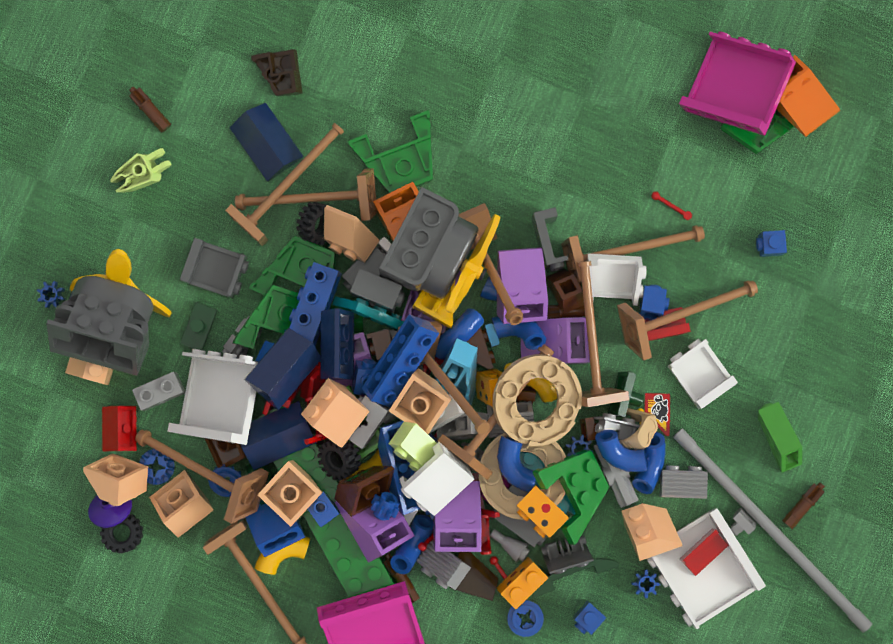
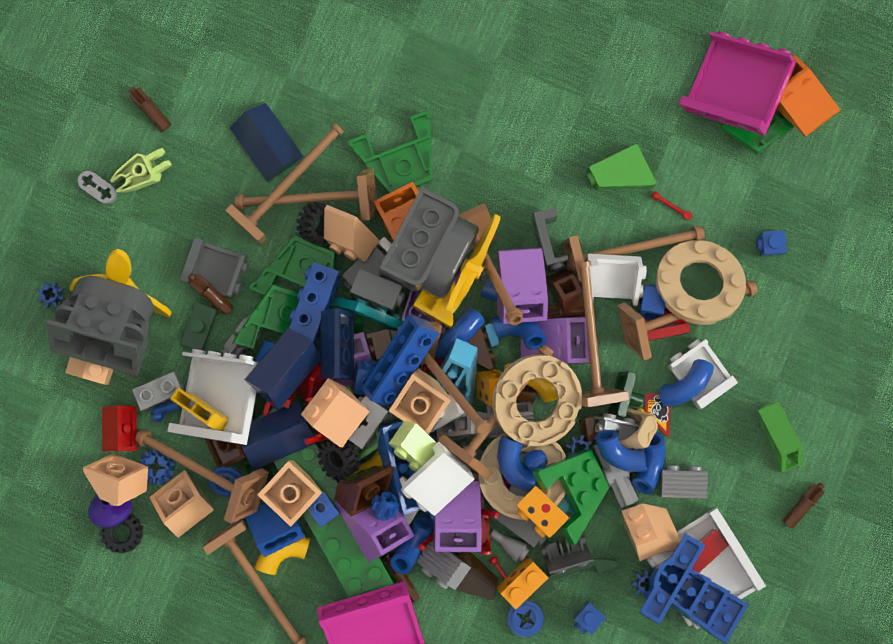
(95, 191): none -> light grey beam
(159, 411): none -> blue arm
(206, 290): none -> reddish brown piece
(216, 421): none -> yellow piece
(281, 71): dark brown slope -> none
(535, 459): none -> blue tile
(622, 171): none -> bright green slope
(689, 386): none -> blue cylinder
(692, 594): none -> blue slope
(695, 310): none -> tan plate
(742, 522): light grey tile -> none
(853, 613): light grey piece -> none

